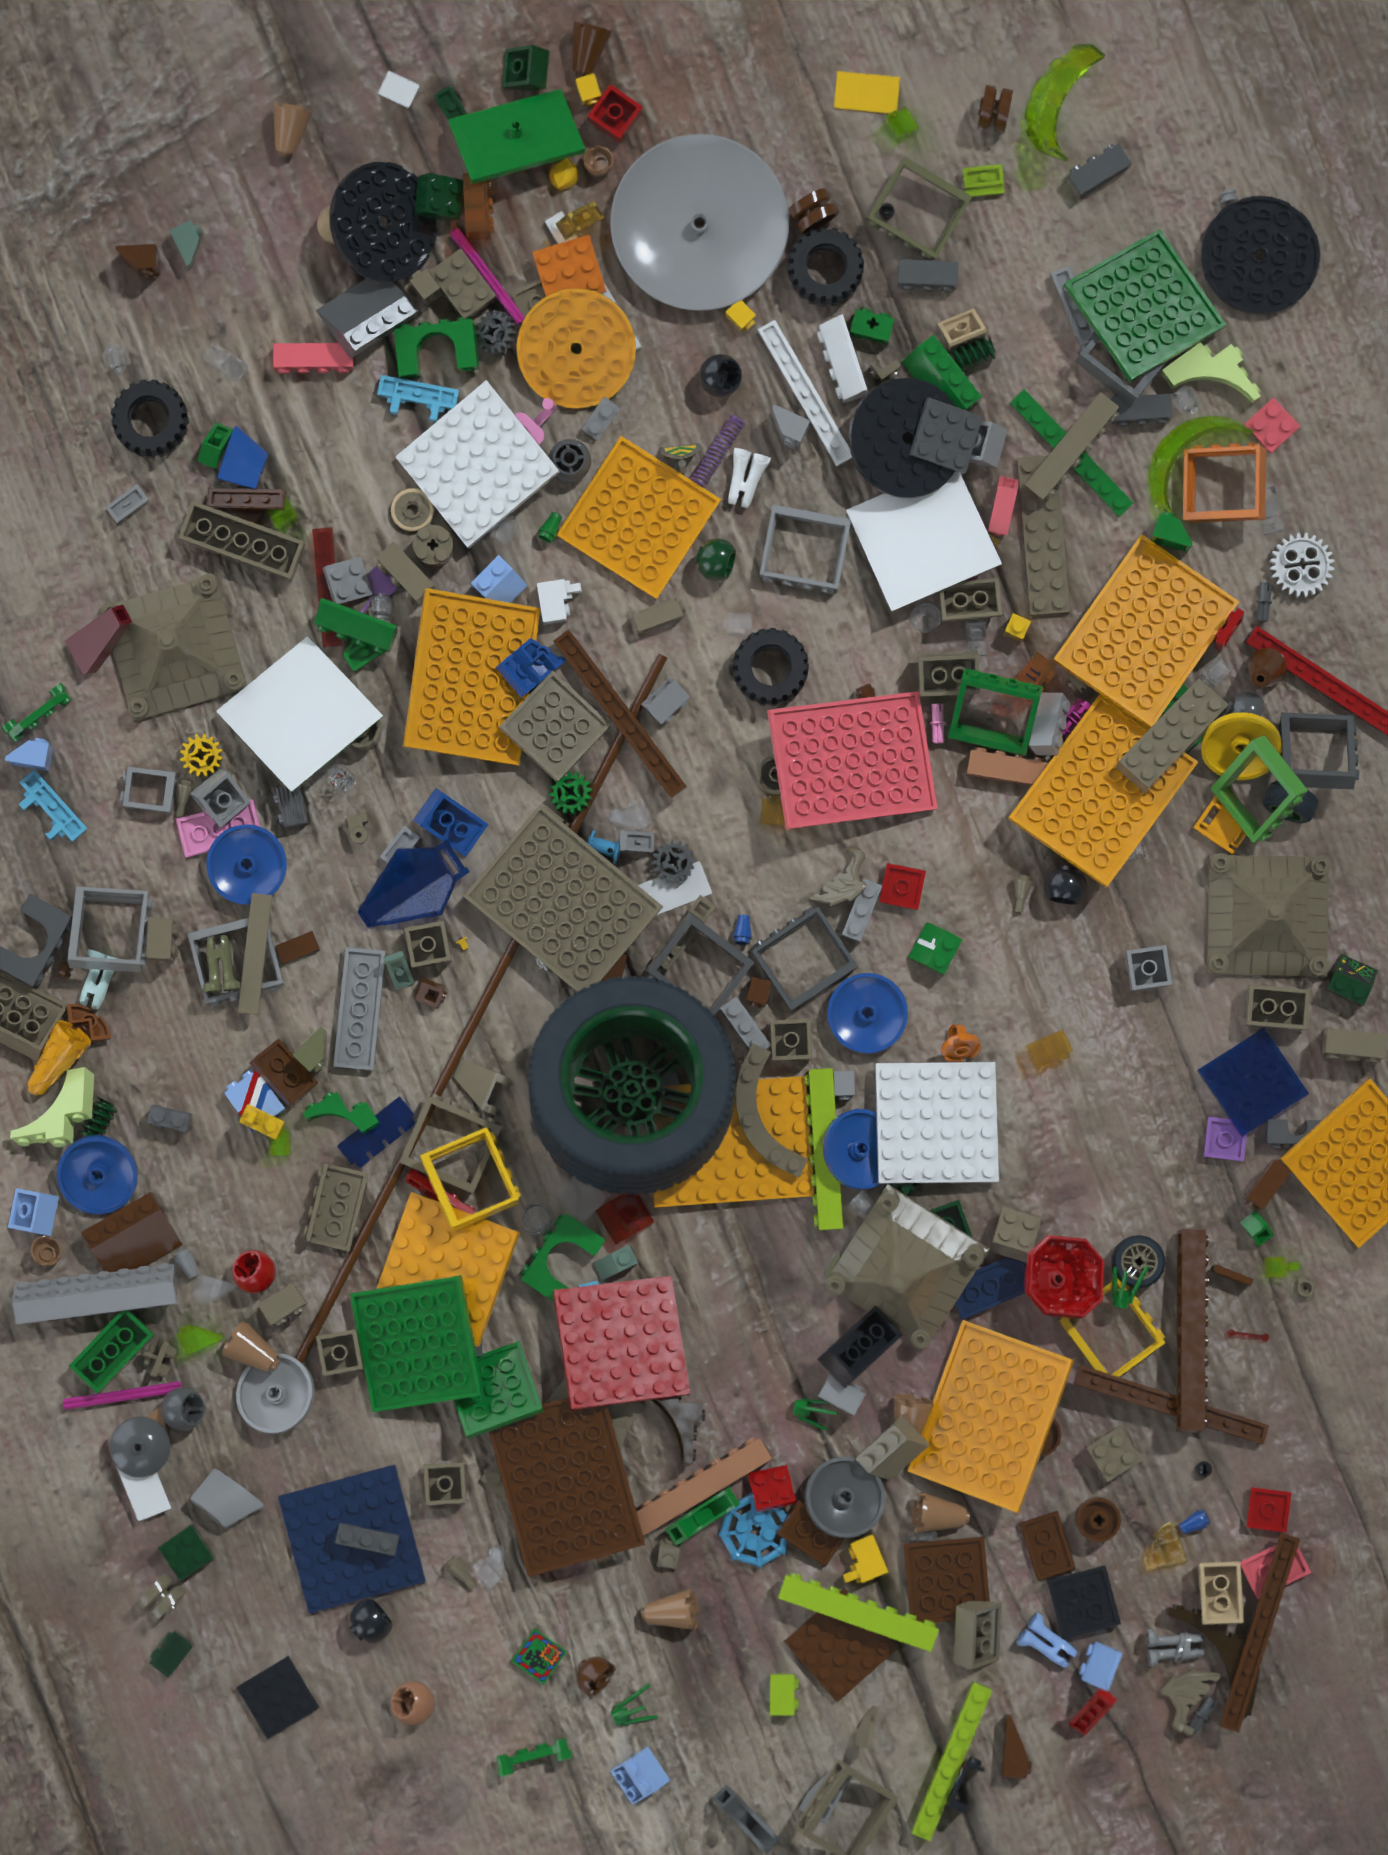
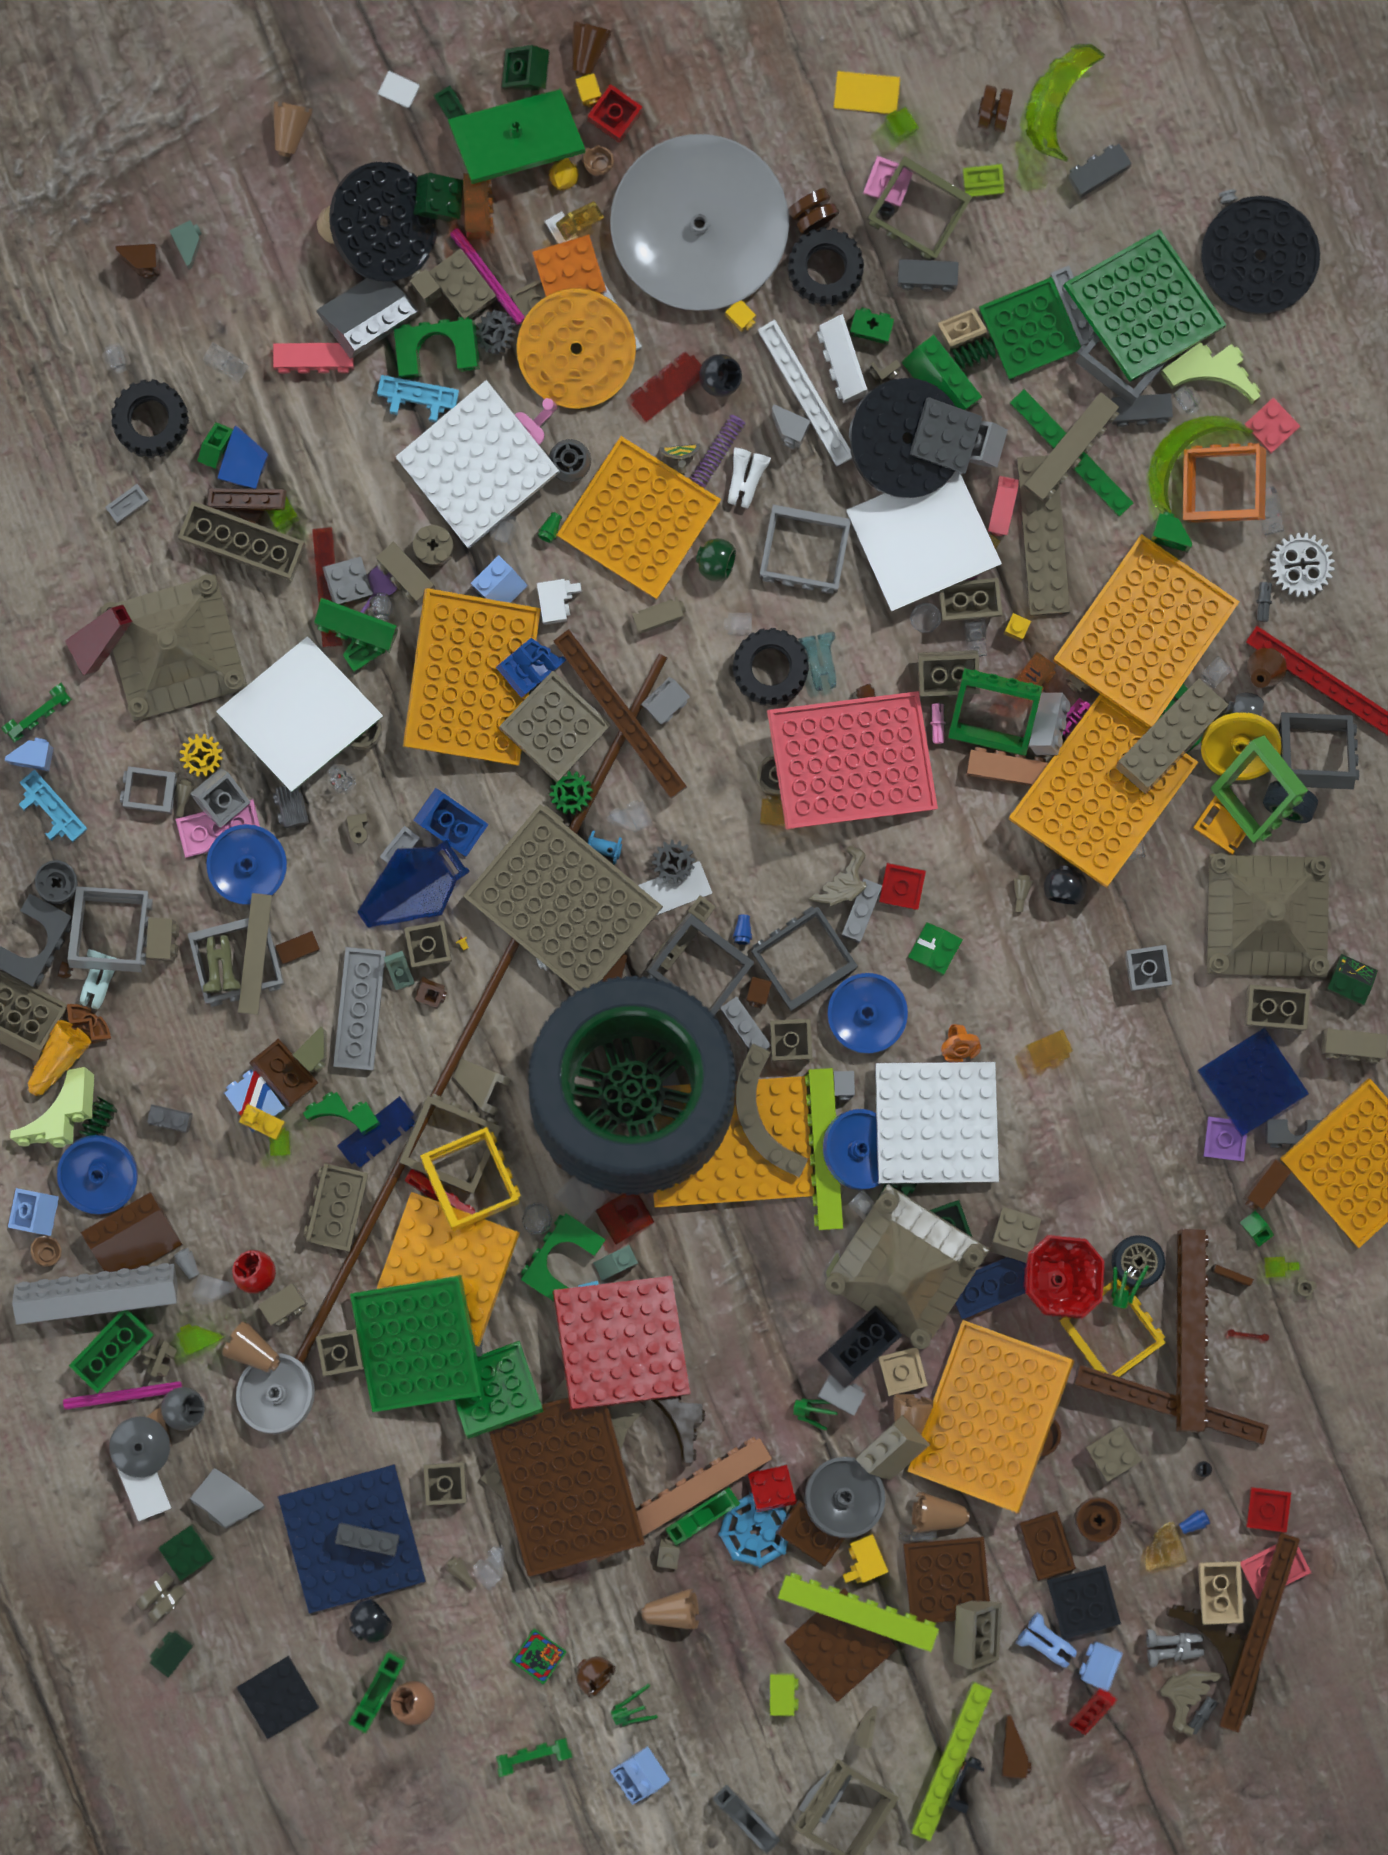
(59, 871): none -> dark grey wheel
(378, 1691): none -> green arch
(412, 522): dark tan wheel -> none
(600, 418): light grey plate -> none
(637, 841): light grey plate -> none
(664, 391): none -> clear red windscreen
(825, 641): none -> clear light blue piece
(879, 178): none -> bright pink plate
(902, 1371): none -> tan plate
(1030, 328): none -> green plate
(1232, 623): red plate -> none

